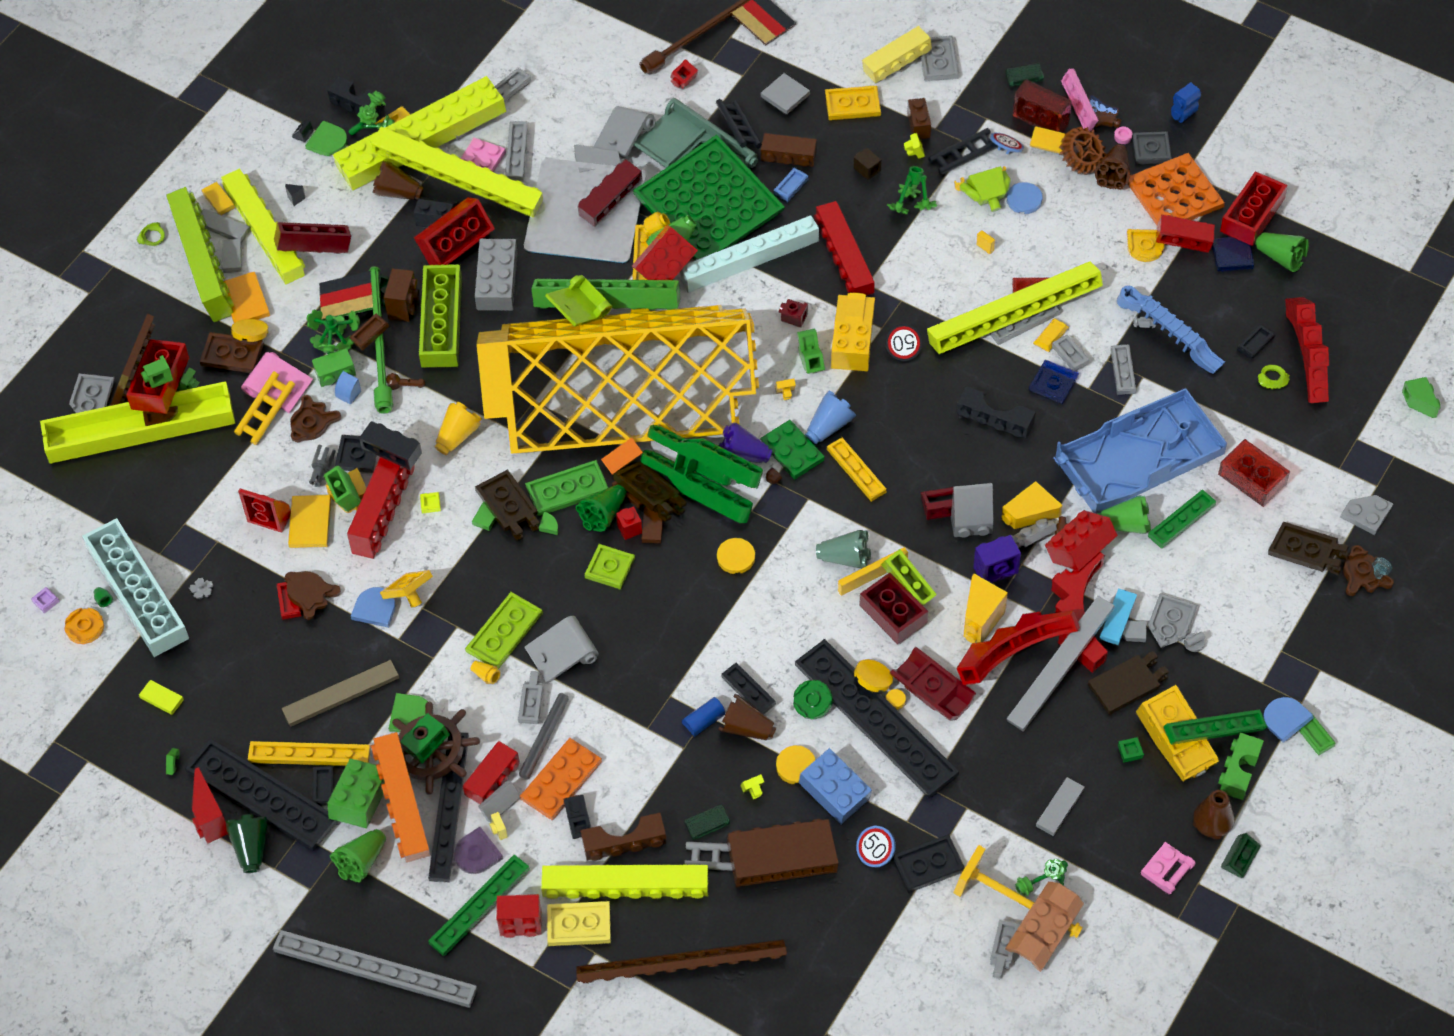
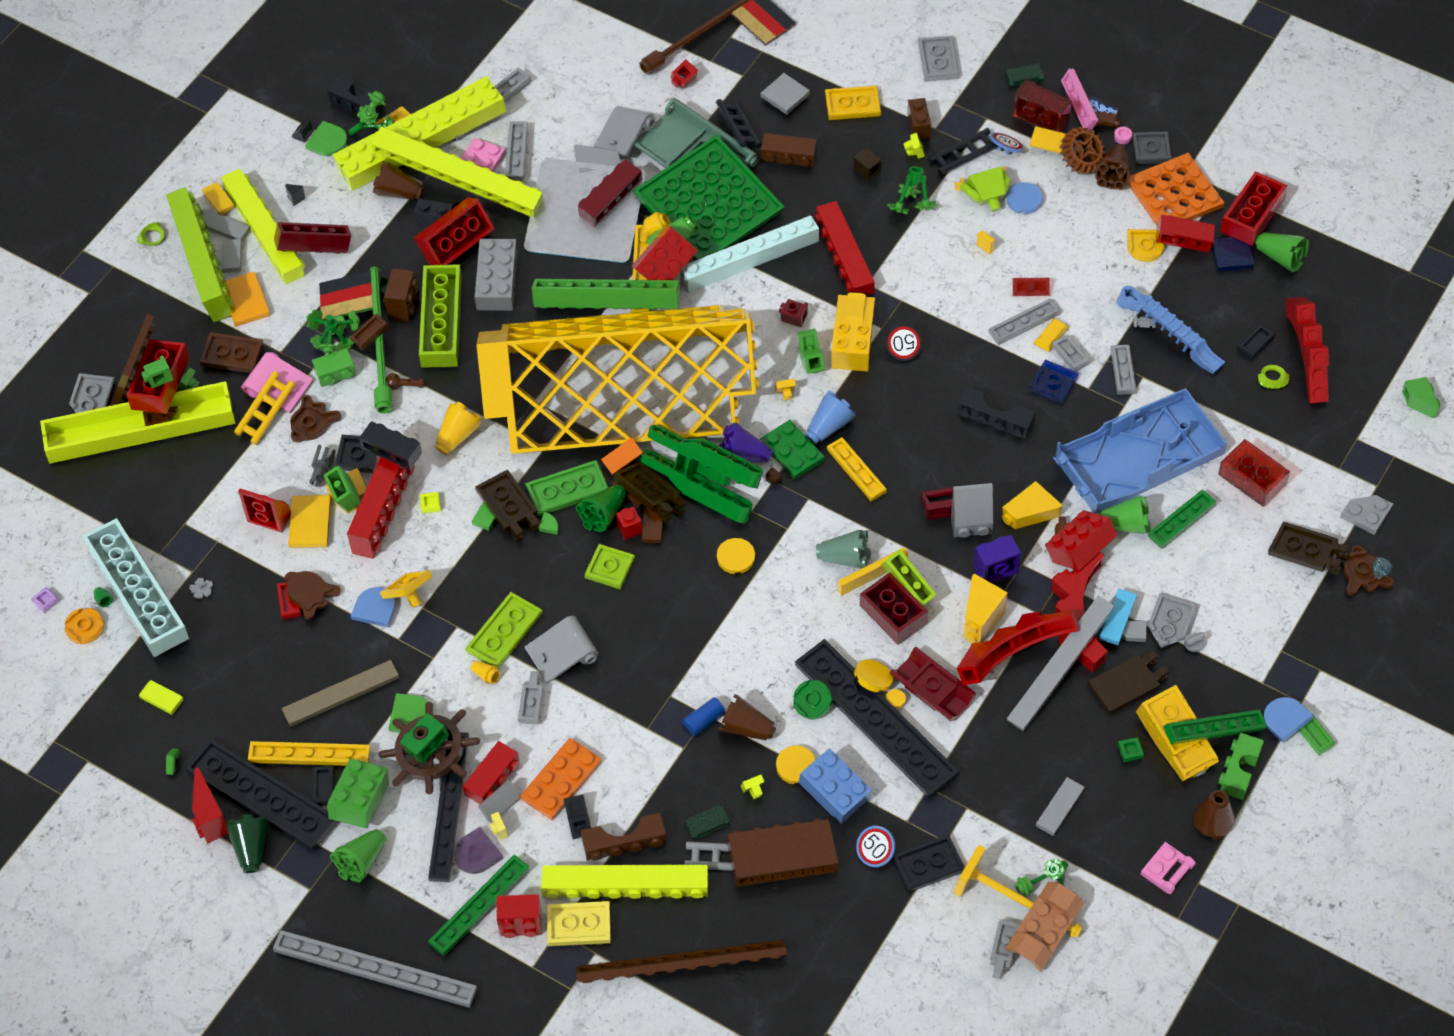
(249, 329): yellow tile -> none
(347, 388): medium blue brick -> none
(401, 796): orange brick -> none
(543, 736): flat silver axle -> none
(580, 302): lime door -> none
(748, 688): black plate -> none
(791, 184): medium blue tile -> none
(896, 54): light yellow brick -> none
(1014, 307): neon yellow brick -> none
(1035, 532): light grey hinge -> none
(1185, 102): blue brick -> none
(1241, 855): dark green slope -> none

